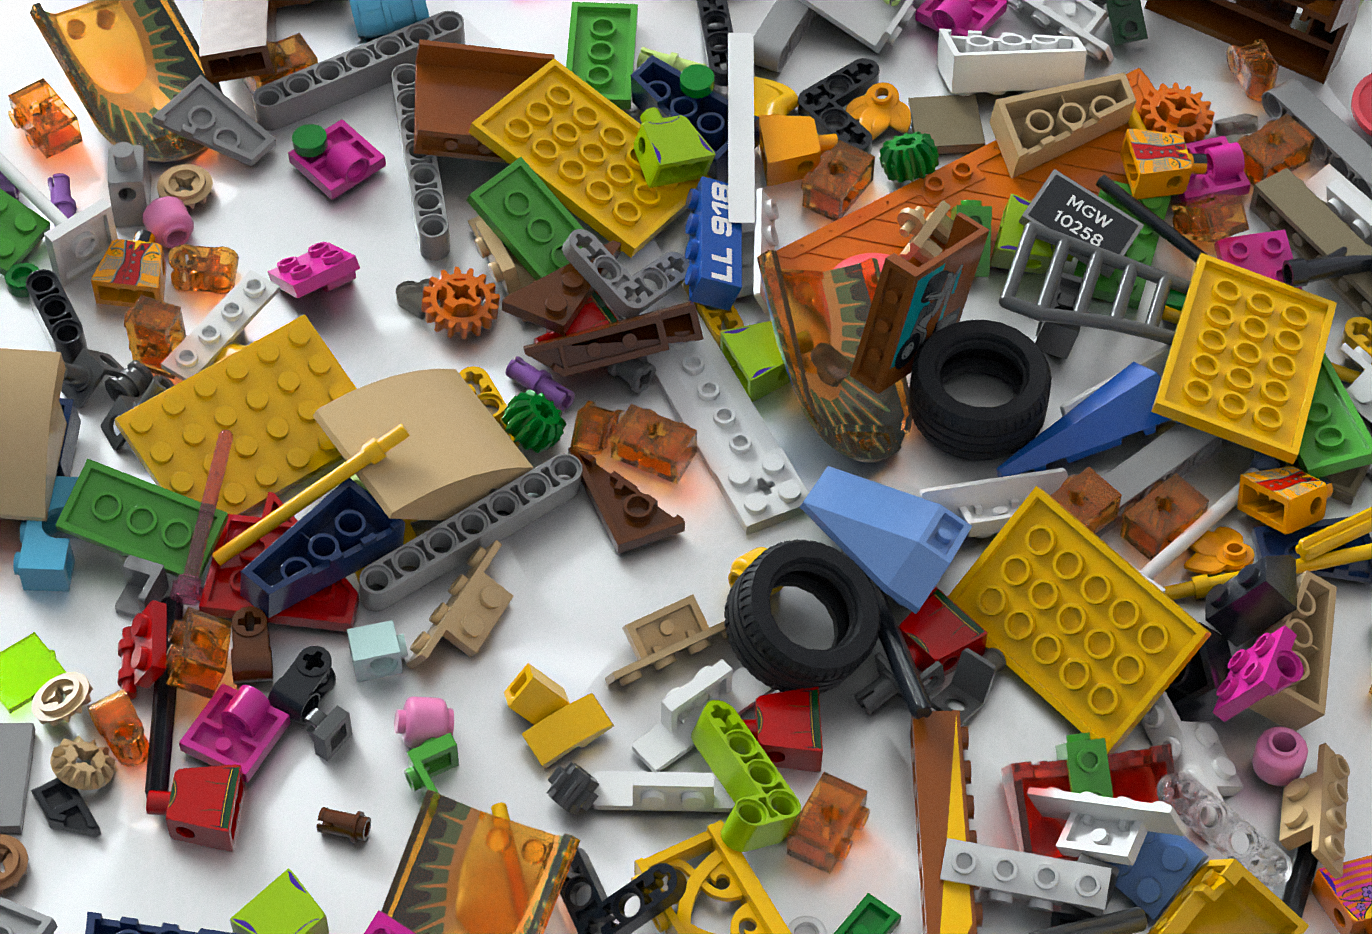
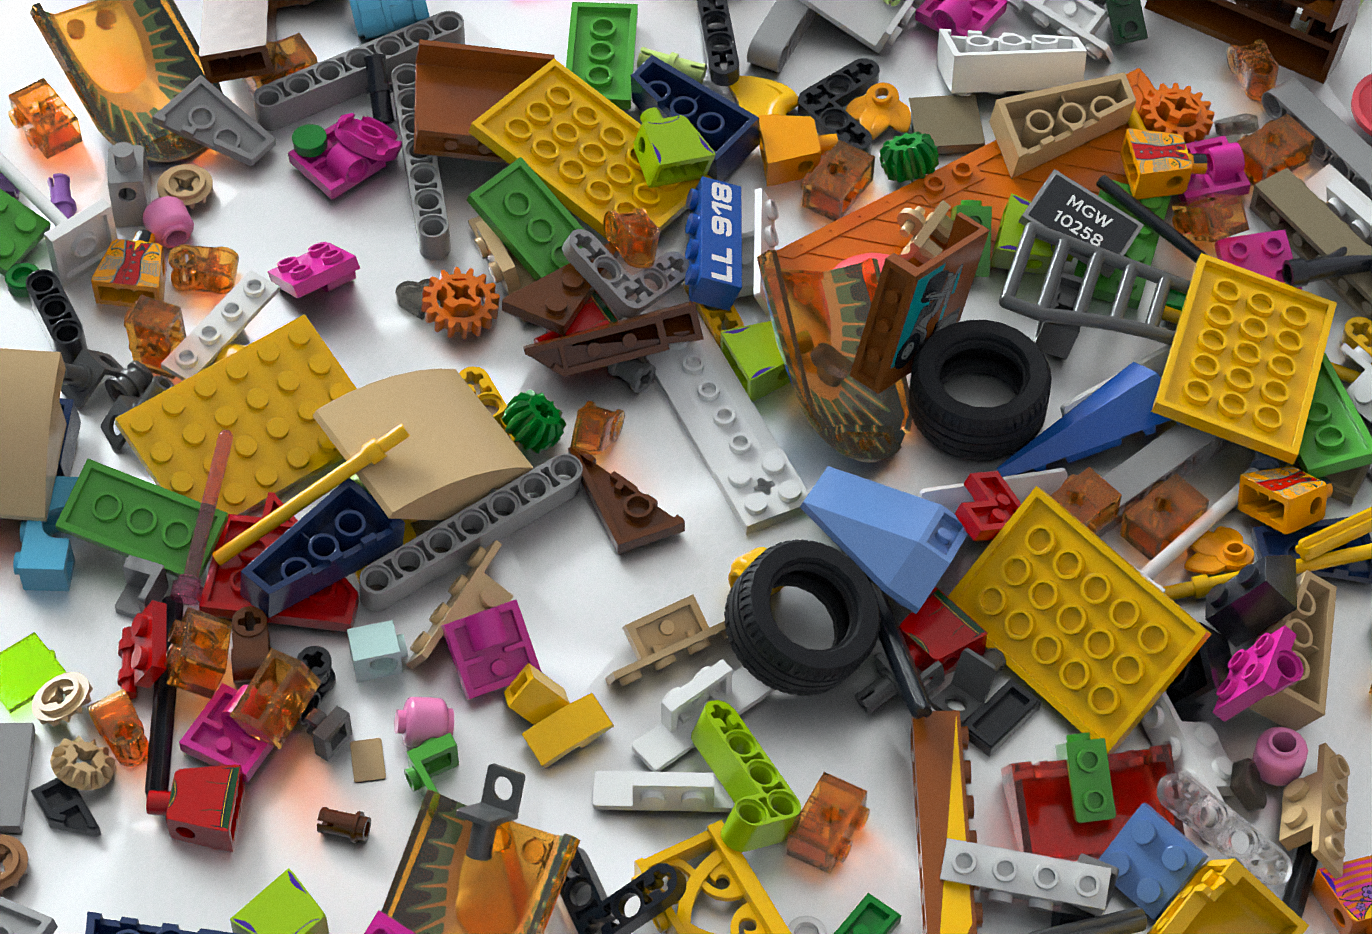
(275, 698): none -> clear orange brick
(367, 760): none -> tan sticker
(368, 137): none -> dark pink tile
(379, 88): none -> black pin
(490, 648): none -> dark pink plate
(491, 811): none -> dark grey bracket
(540, 382): medium lavender pin -> none
(573, 788): dark grey gear -> none
(633, 236): none -> clear orange piece
(654, 443): clear orange brick -> none
(697, 81): green tile -> none
(741, 128): white sticker -> none
(789, 728): red torso -> none
(992, 505): none -> red plate
(1001, 716): none -> black tile
(1104, 825): white bracket -> none
(1247, 785): none -> clear smoke tile

